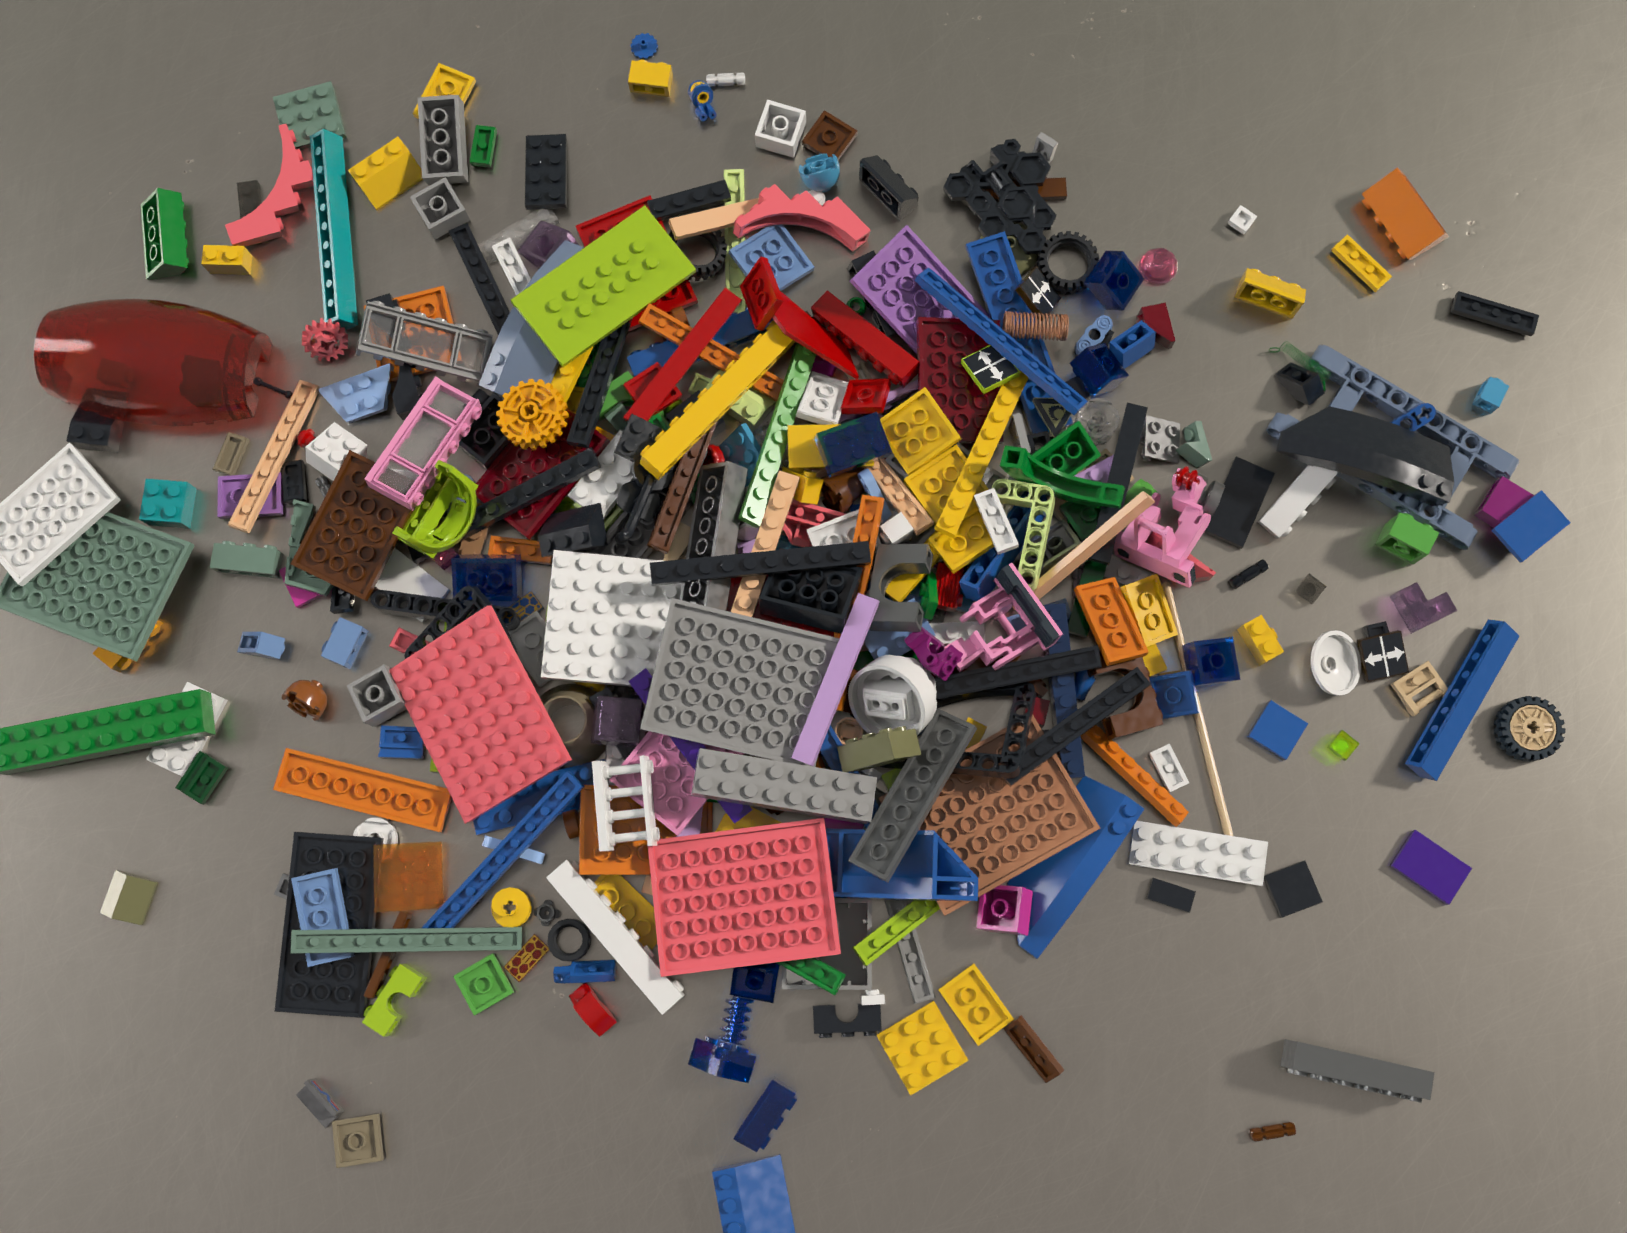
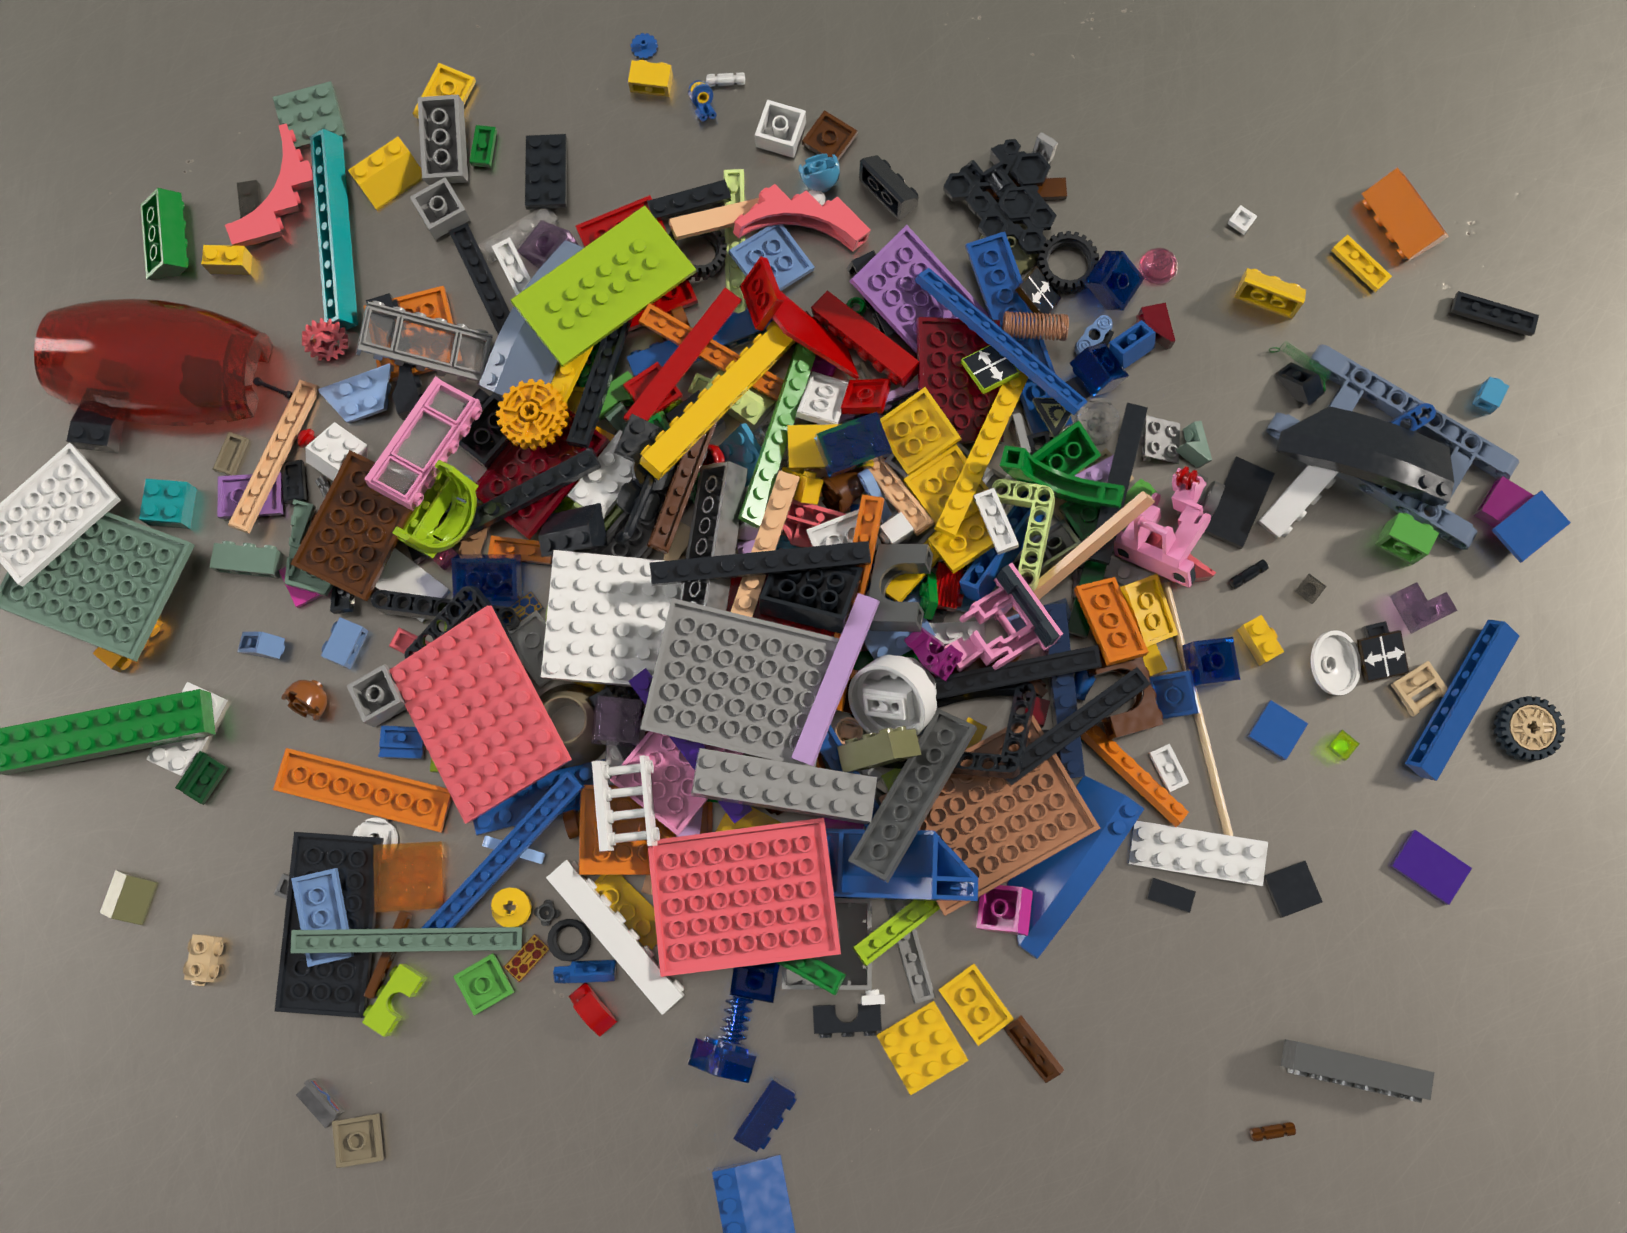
(202, 959): none -> tan brick

